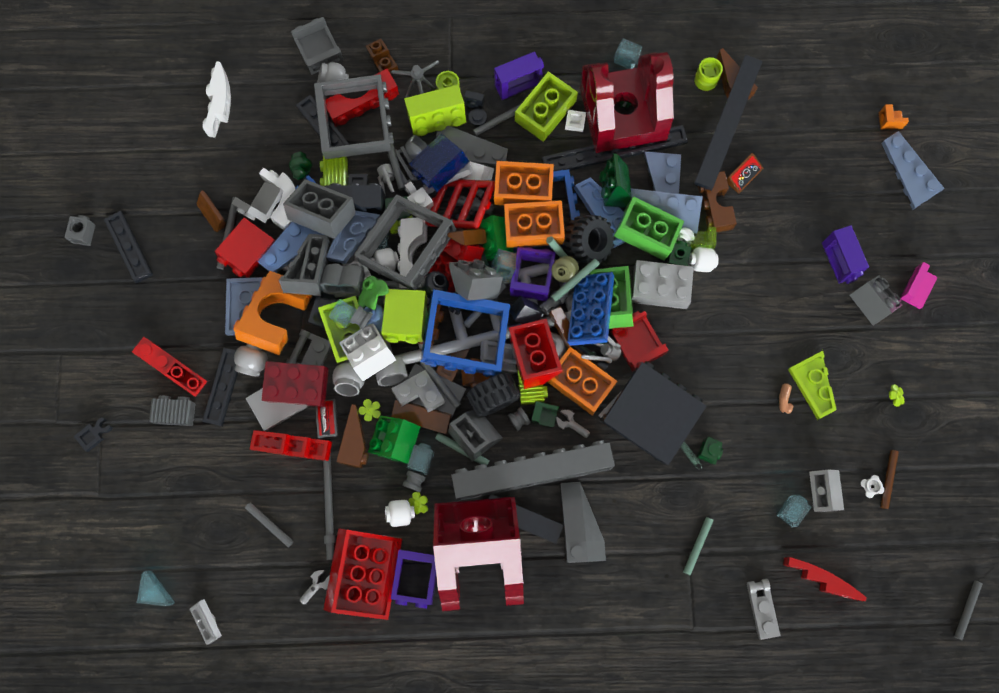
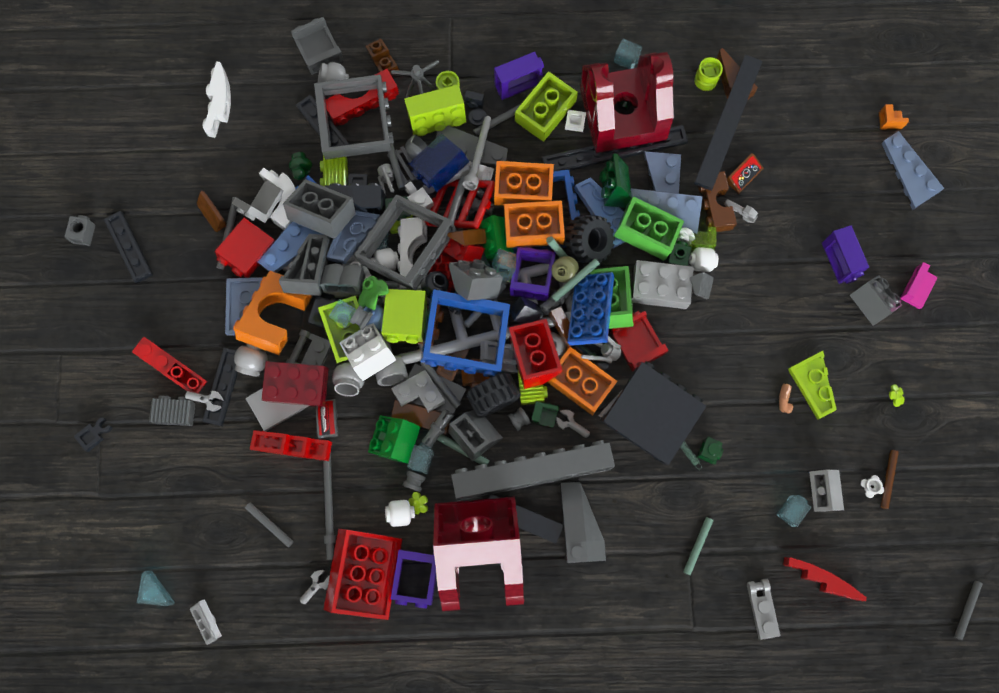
(205, 399): none -> light grey bar
(353, 444): reddish brown slope -> none
(370, 410): lime plant -> none
(437, 428): none -> dark grey pin
(457, 199): none -> dark grey bar
(471, 179): none -> light grey piece
(702, 284): none -> dark grey slope
(748, 213): none -> light grey bar

